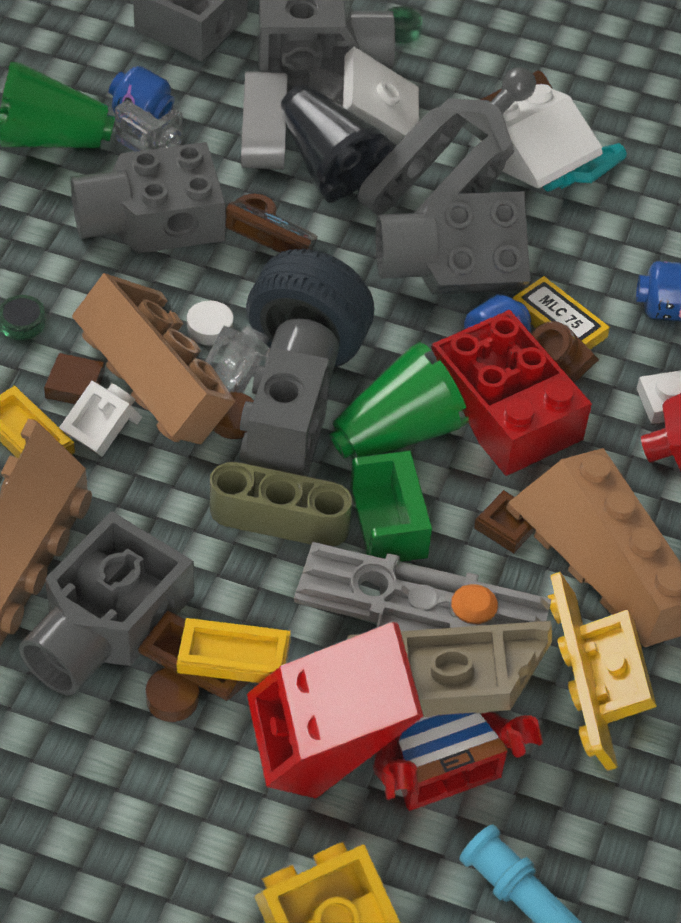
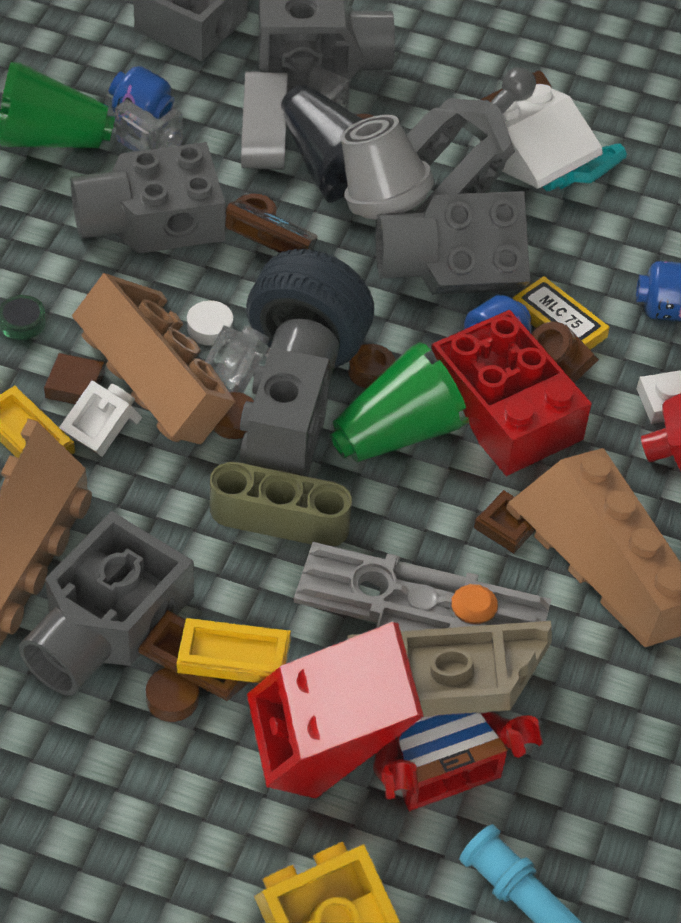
(369, 364): none -> reddish brown tile
(380, 95): white plate -> none
(383, 168): none -> light grey piece
(390, 506): green panel -> none
(407, 24): clear green tile -> none
(606, 668): yellow bracket -> none

